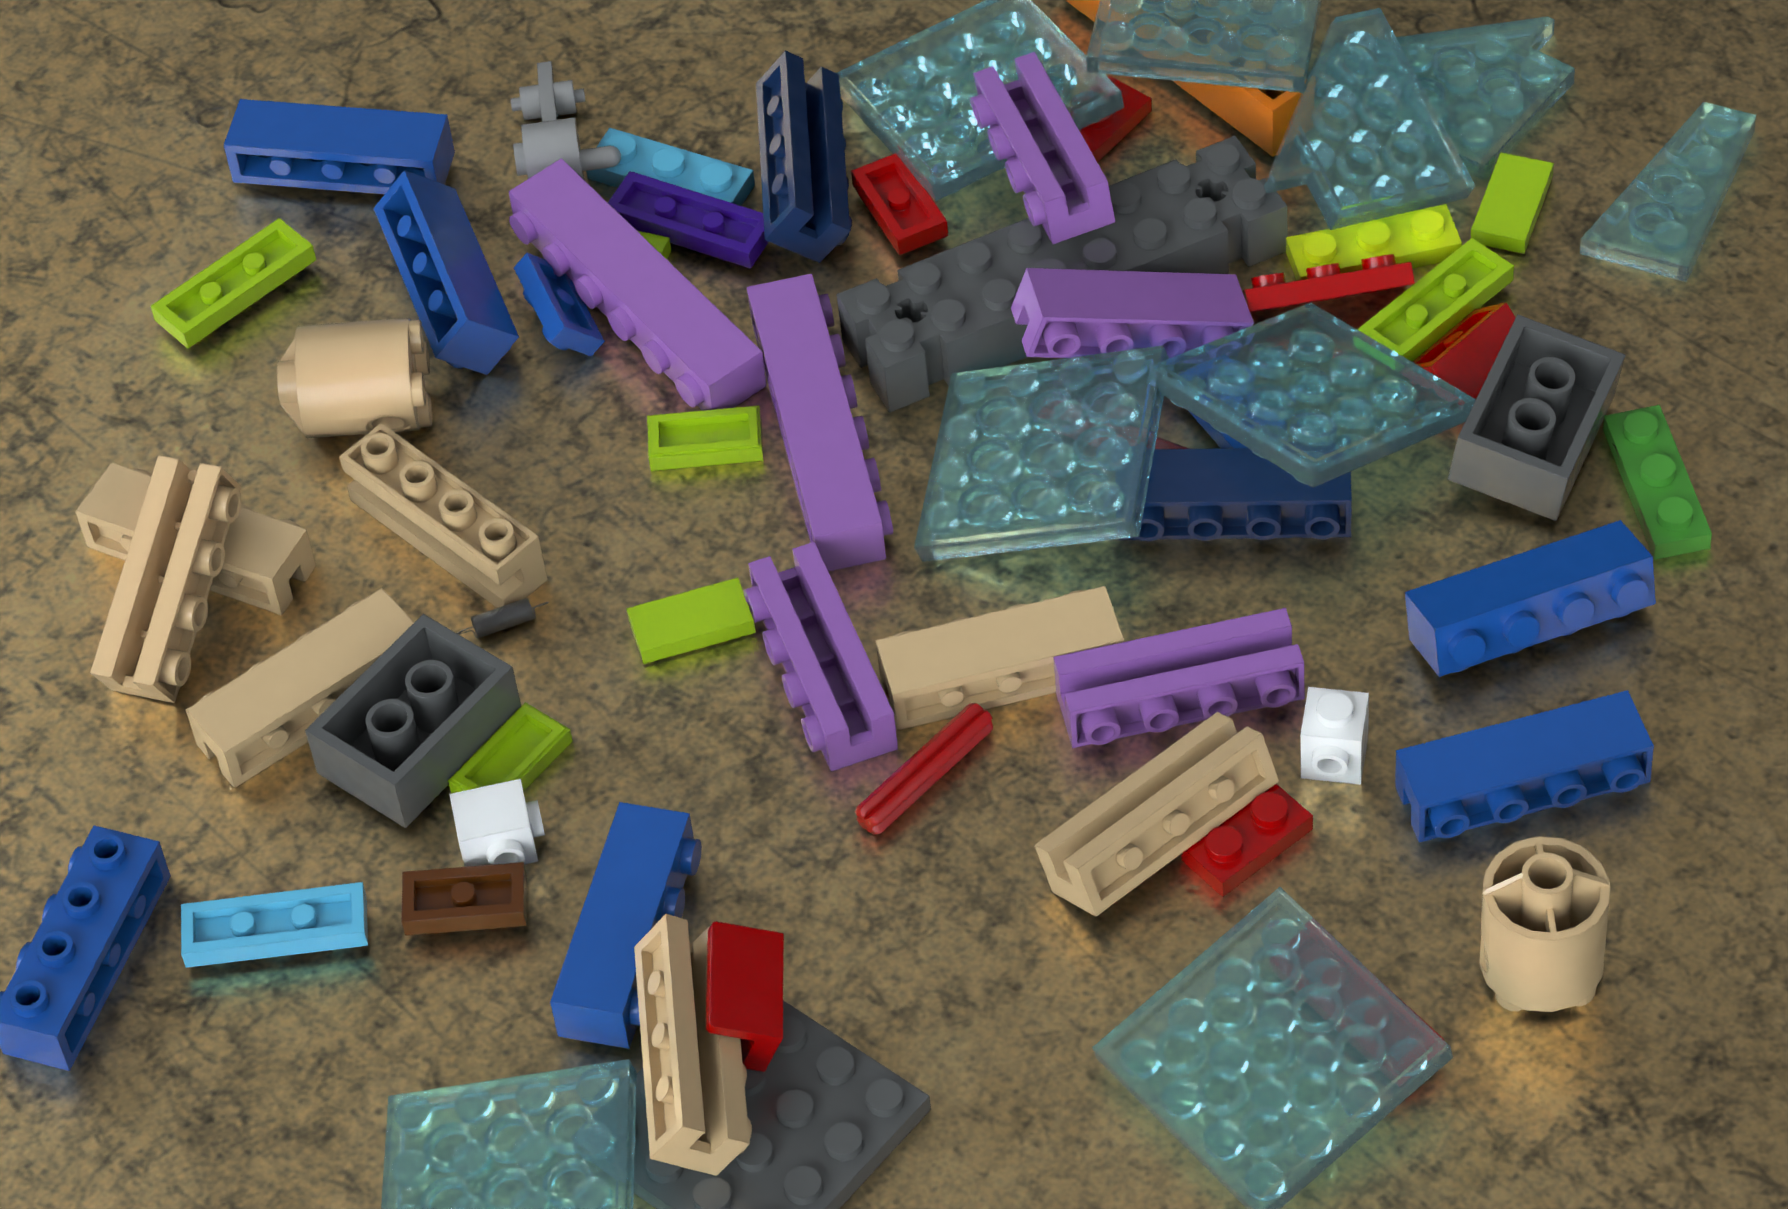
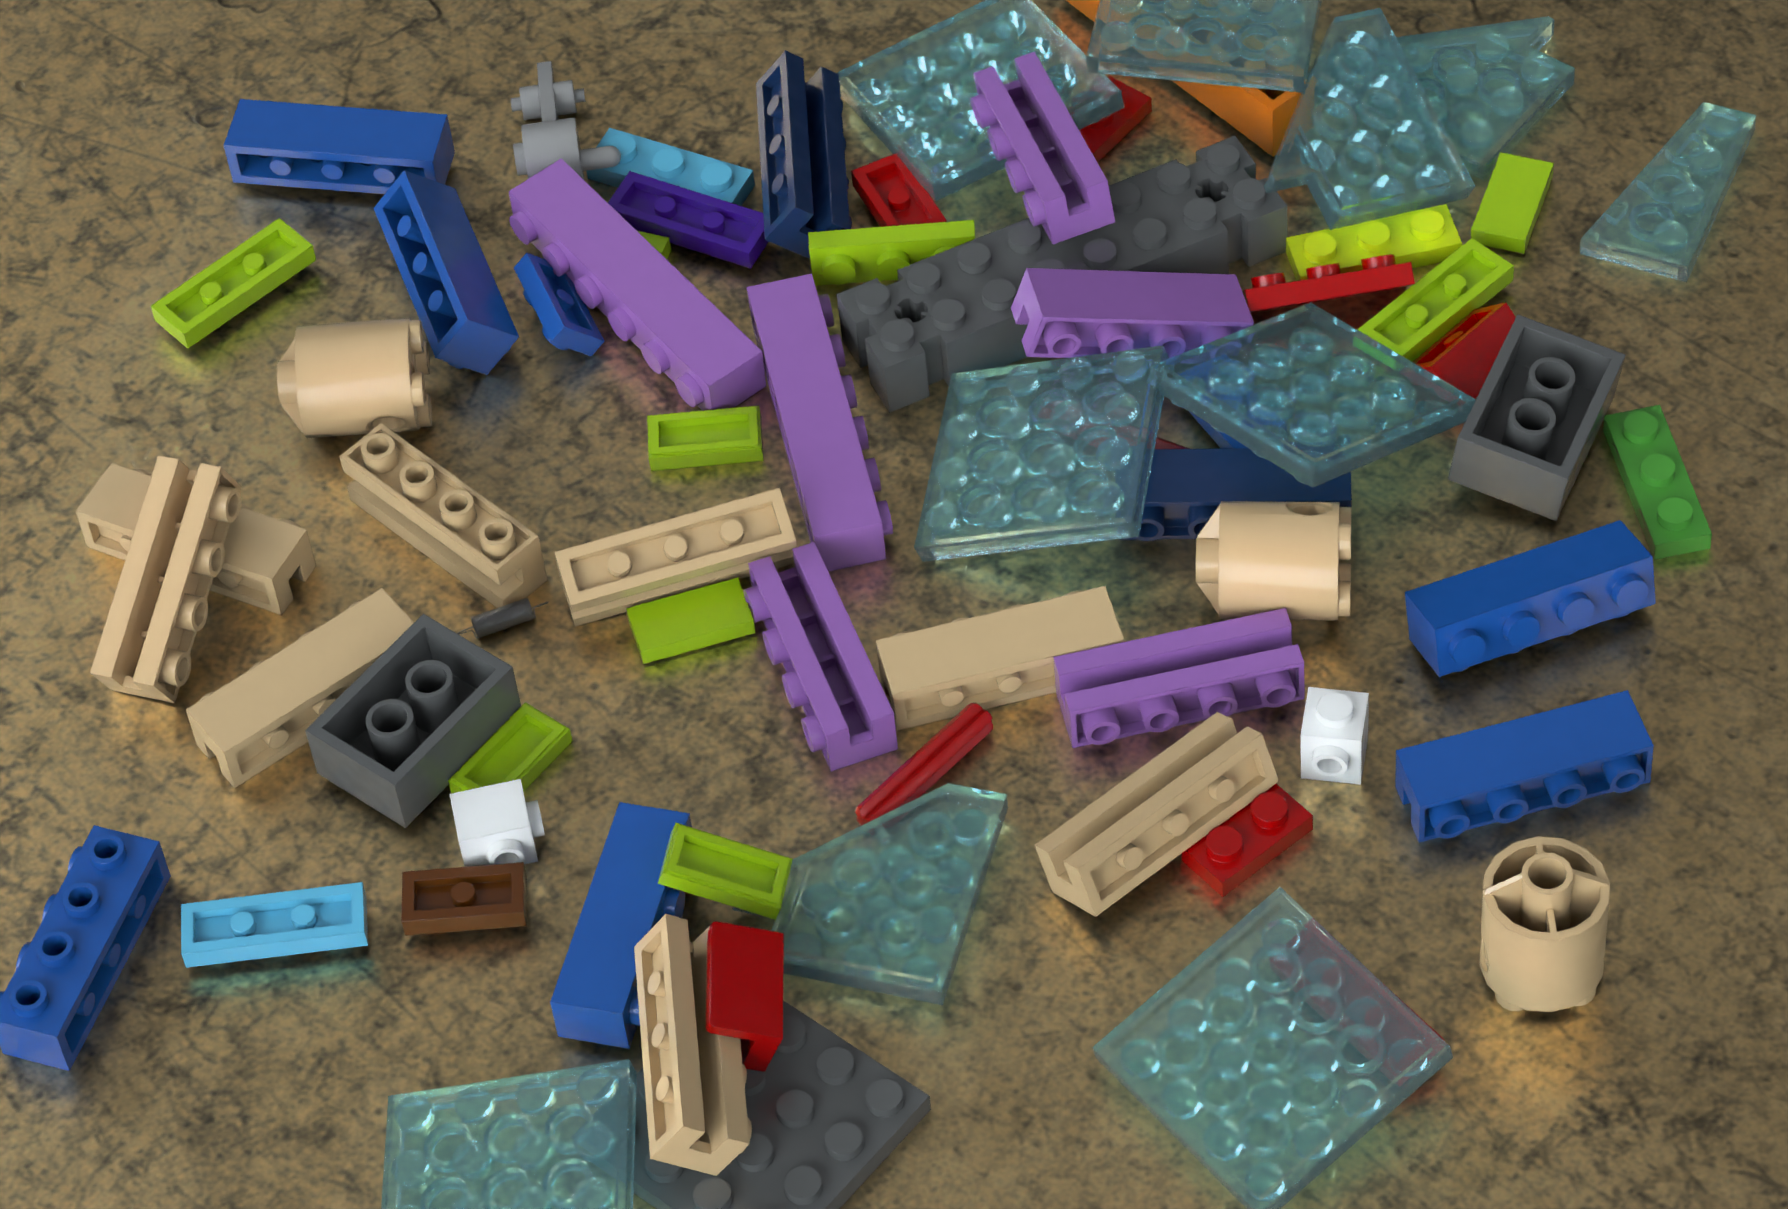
(675, 556): none -> tan brick
(725, 871): none -> lime tile
(880, 251): none -> lime plate
(893, 896): none -> clear light blue wing
(1276, 558): none -> tan cylinder

